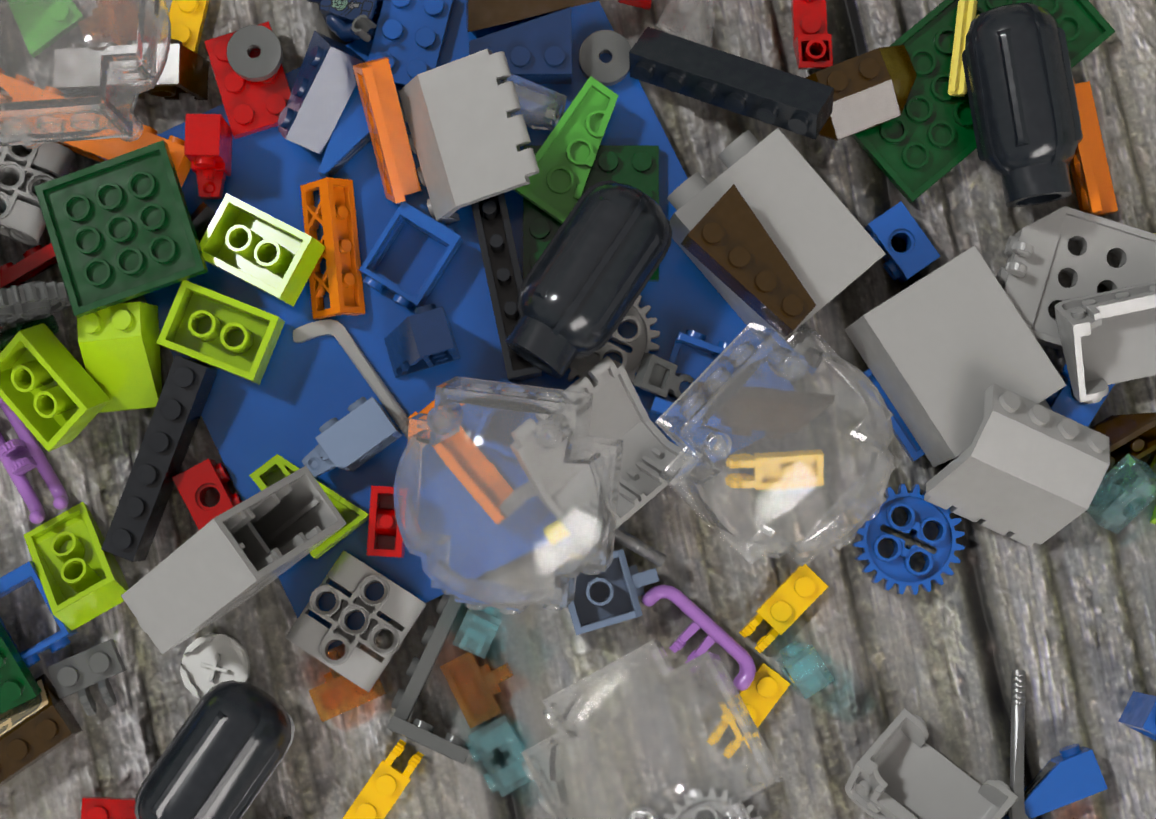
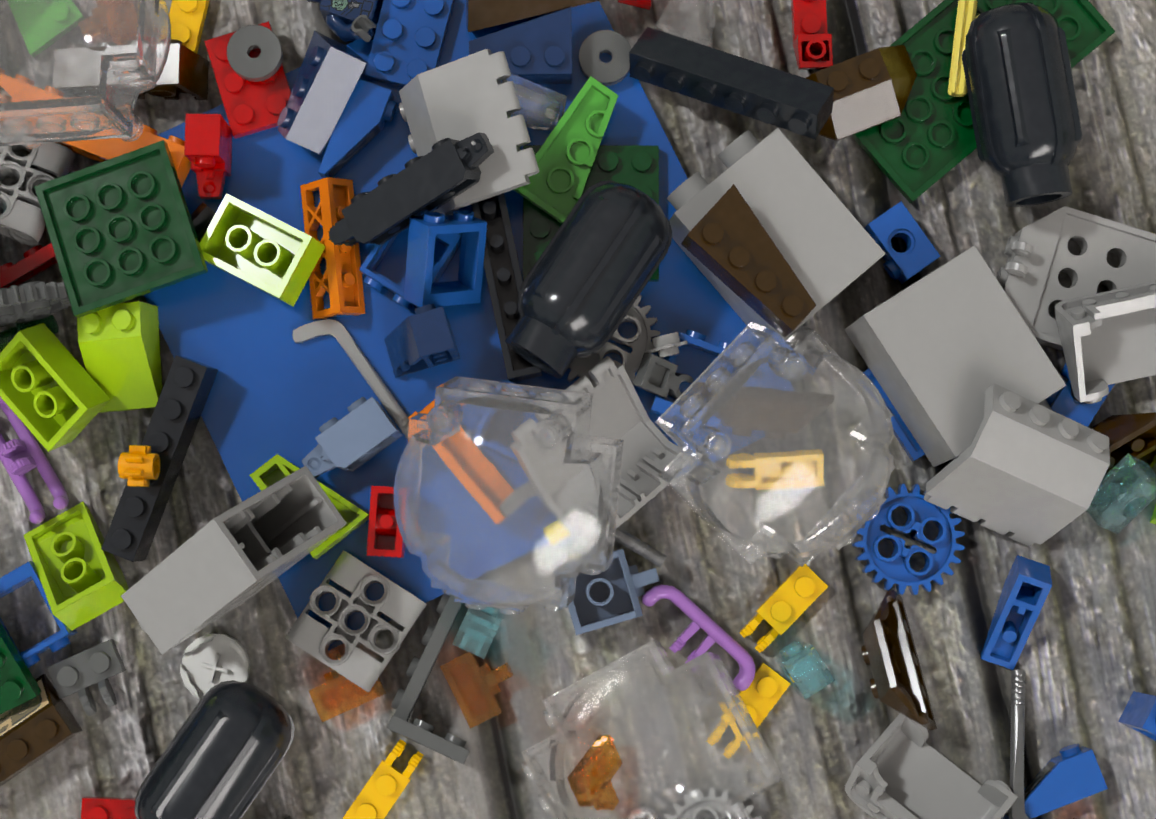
(139, 466): none -> light orange gear
(196, 482): red brick -> none
(221, 331): lime brick -> none
(387, 129): orange fence -> none
(417, 189): none -> black hinge
(420, 258): none -> blue window
(502, 735): clear light blue brick -> none
(593, 775): none -> clear orange hinge
(667, 345): none -> light grey plate
(895, 662): none -> dark brown wedge
(1016, 611): none -> blue slope
(1090, 163): orange fence -> none

